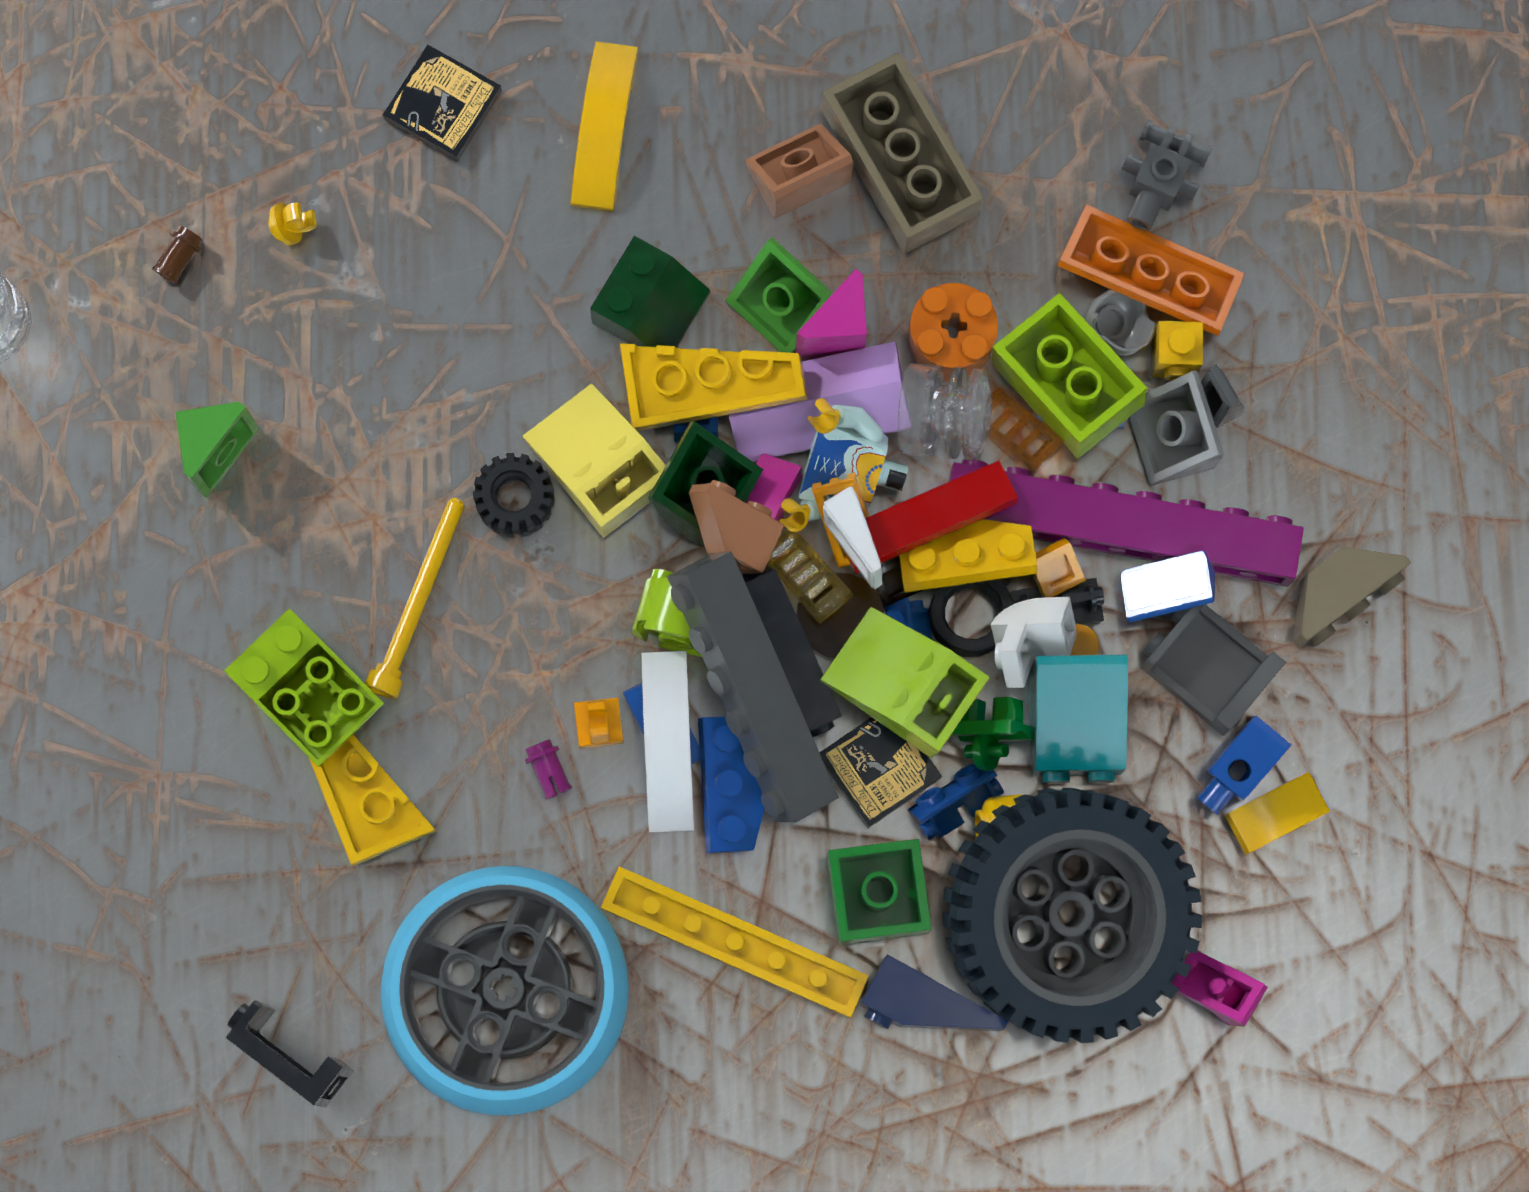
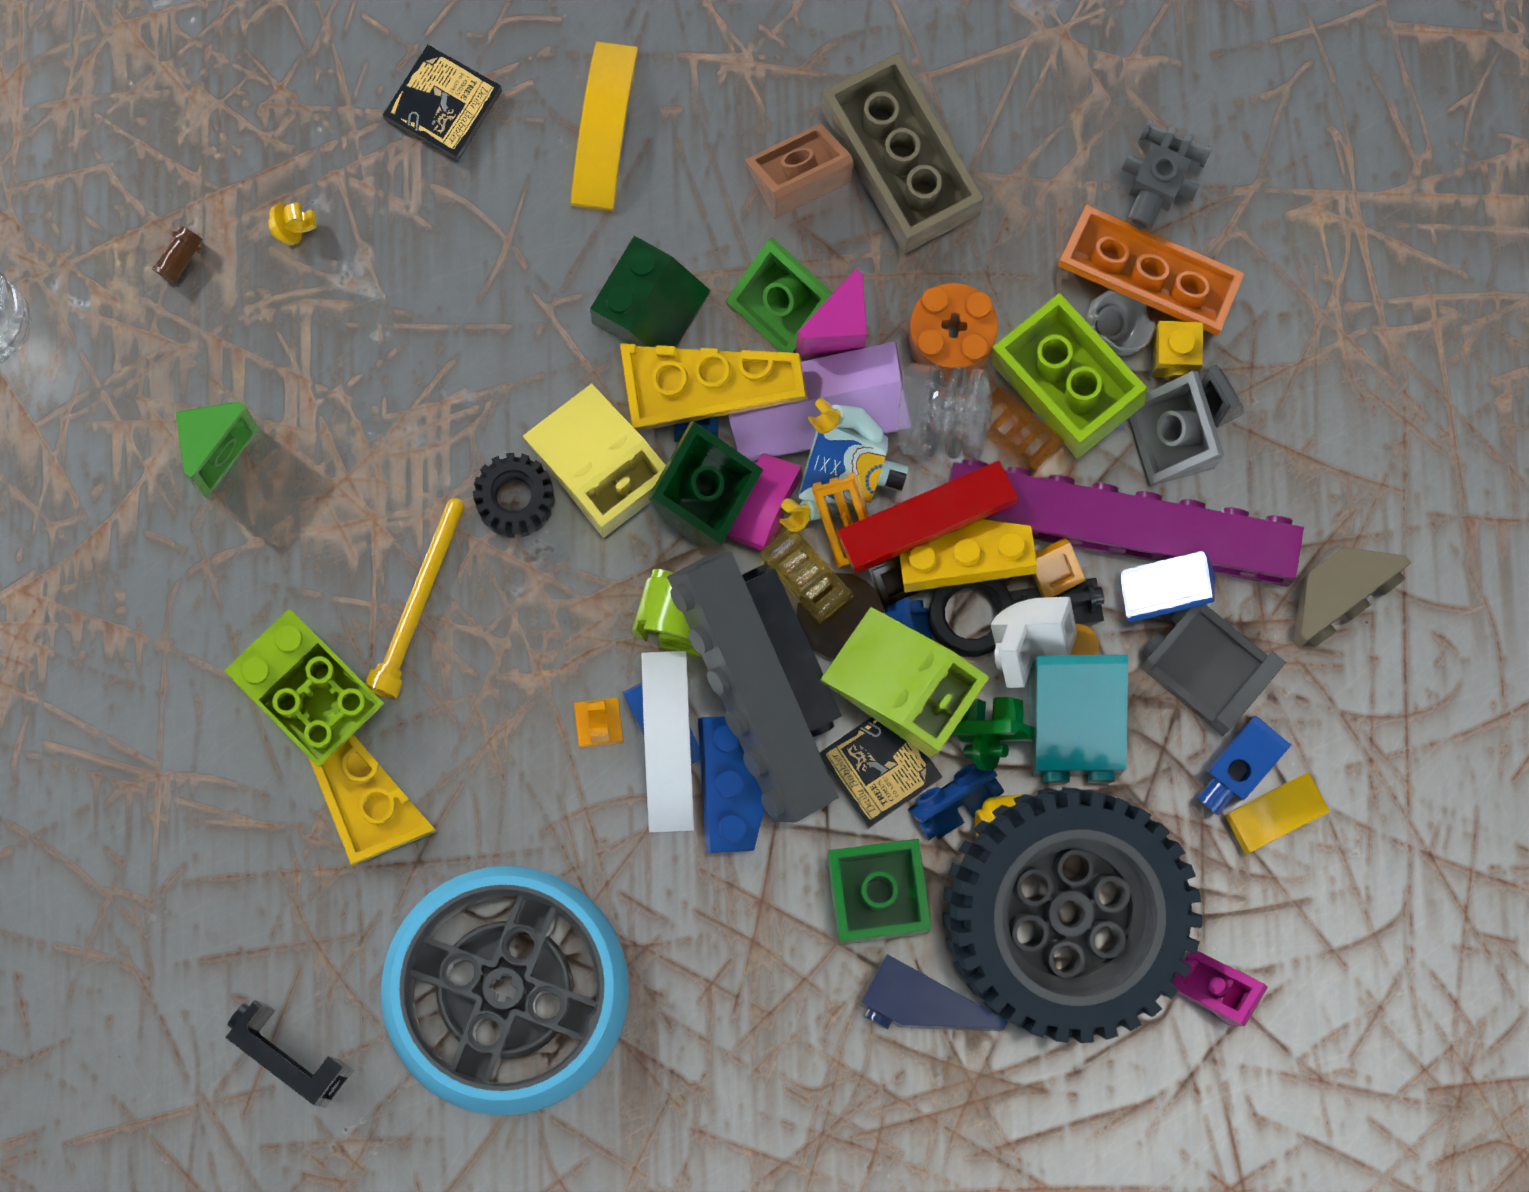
(547, 765): magenta pin -> none
(734, 942): yellow plate -> none
(735, 525): nougat slope -> none
(848, 525): white slope -> none

